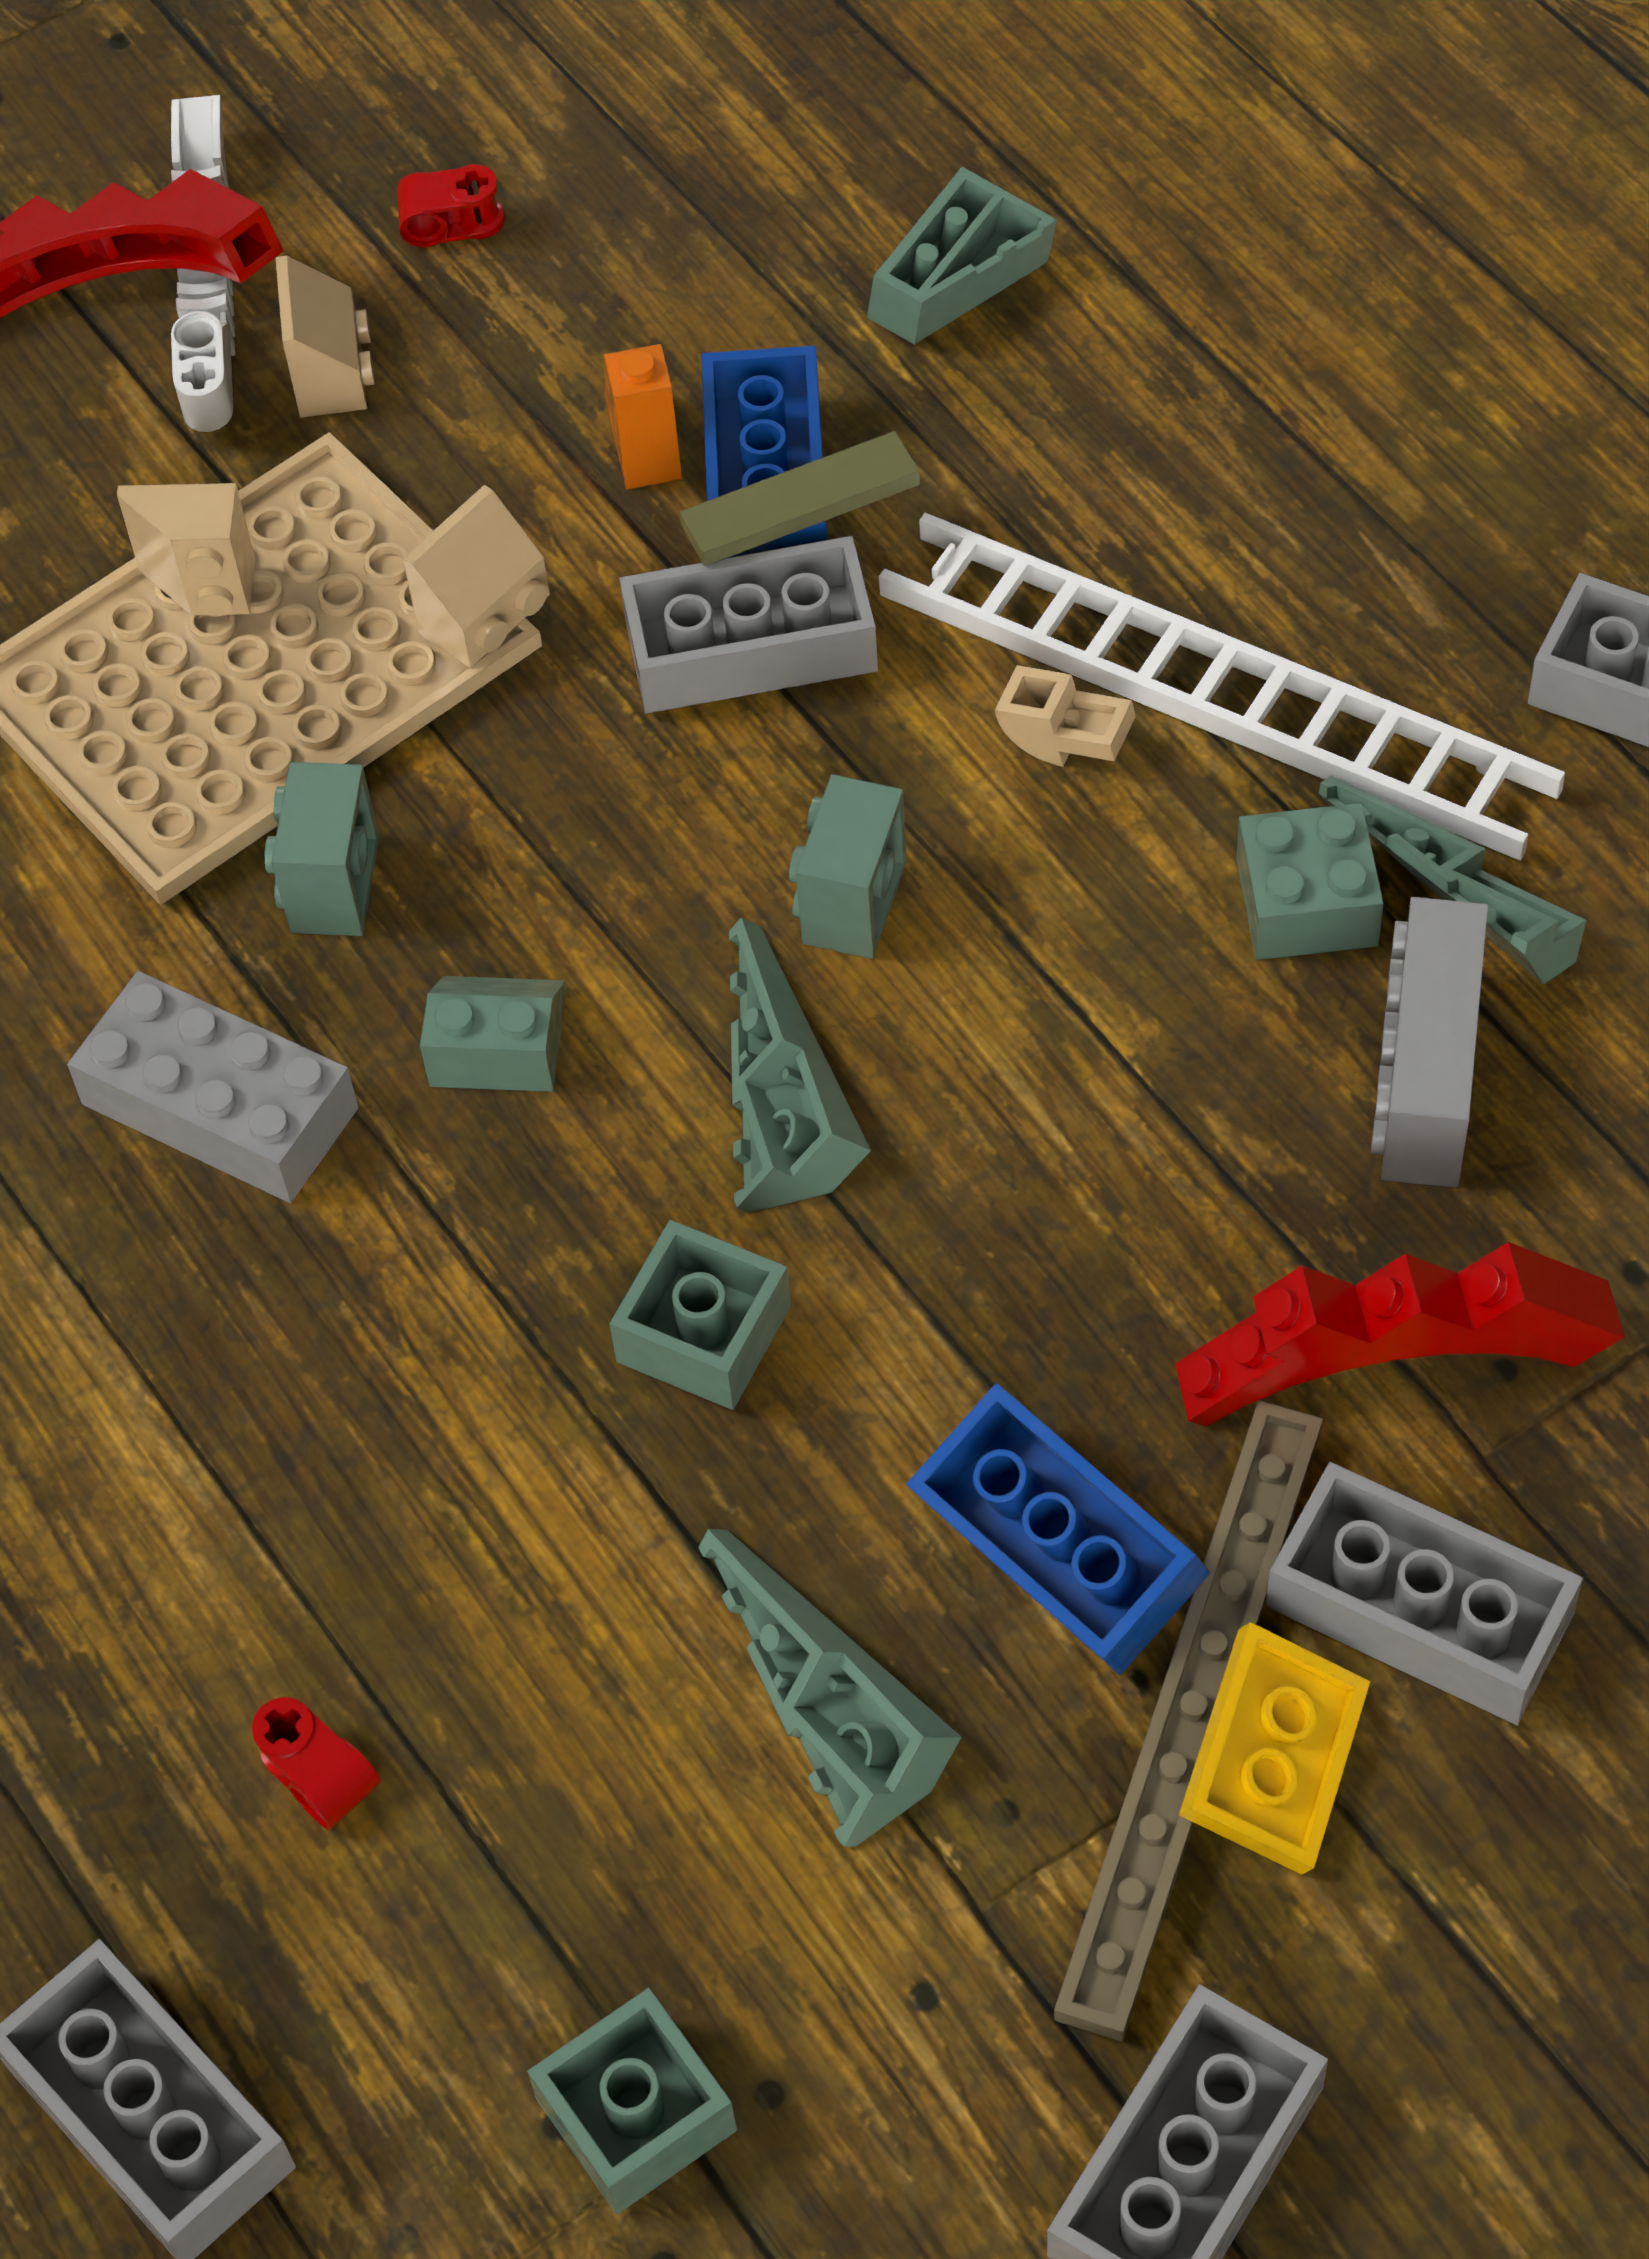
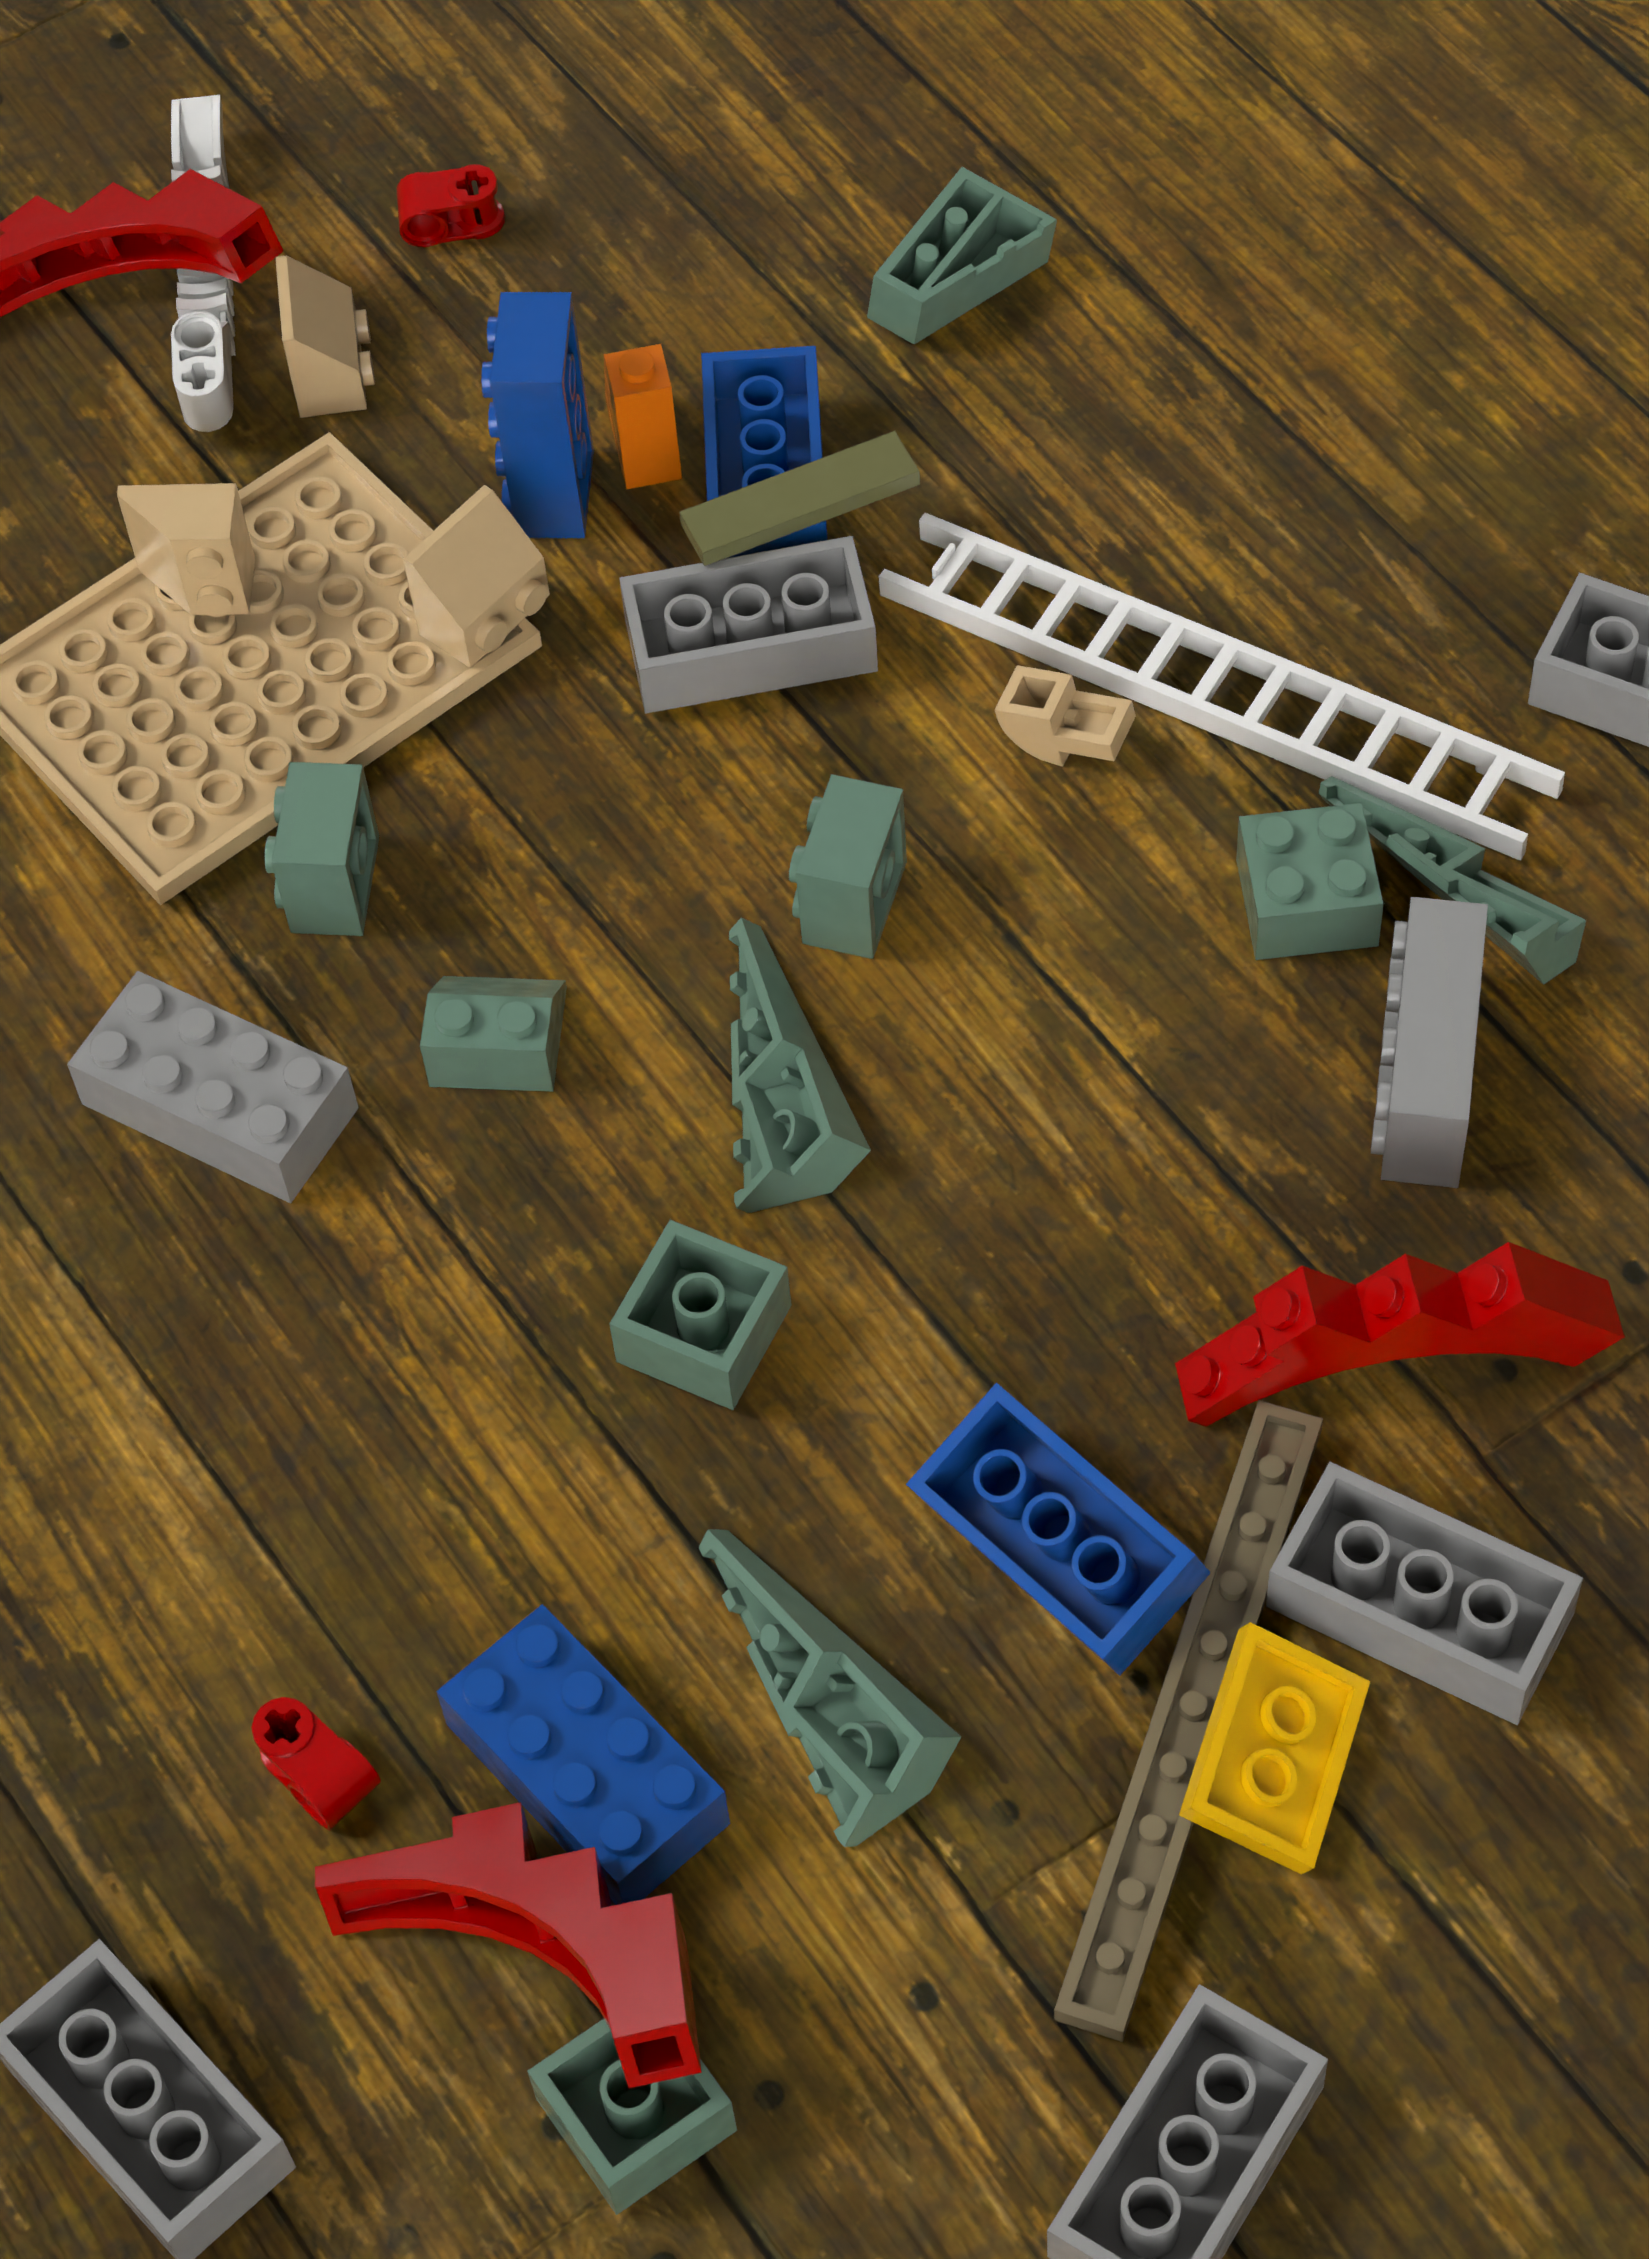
(539, 413): none -> blue brick
(556, 1907): none -> red arch
(584, 1755): none -> blue brick

